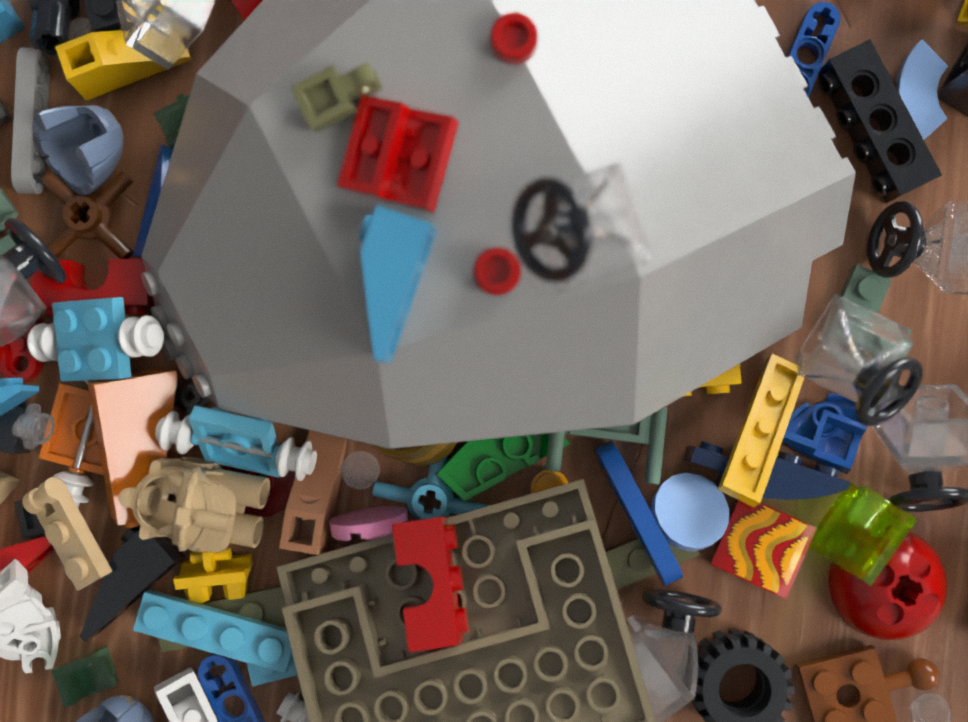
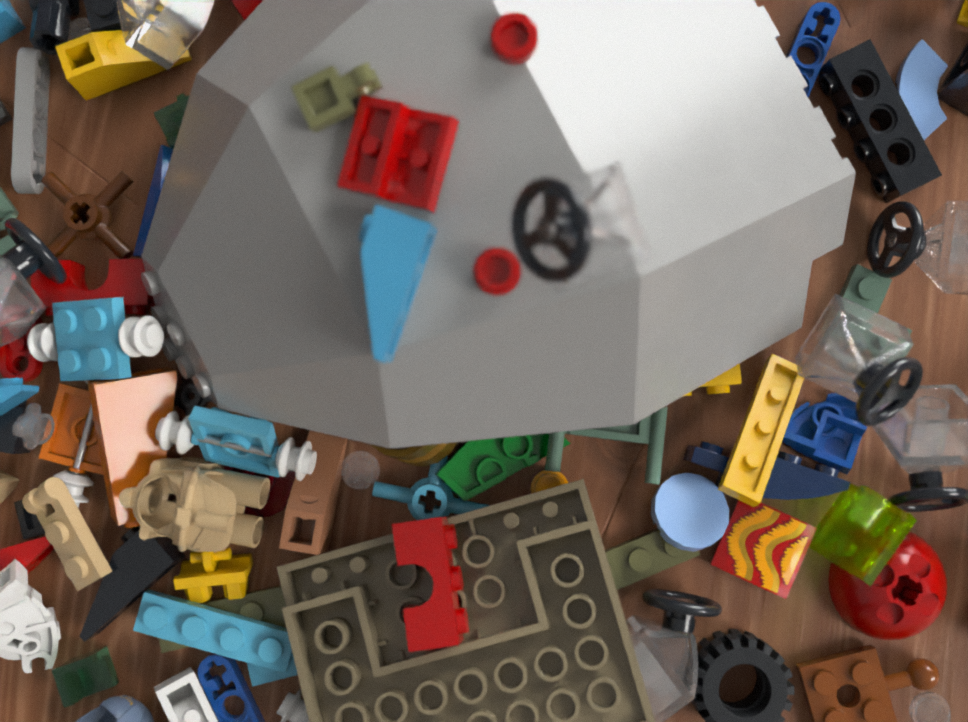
(79, 144): sand blue hair -> none
(367, 522): bright pink tile -> none
(638, 513): blue beam -> none

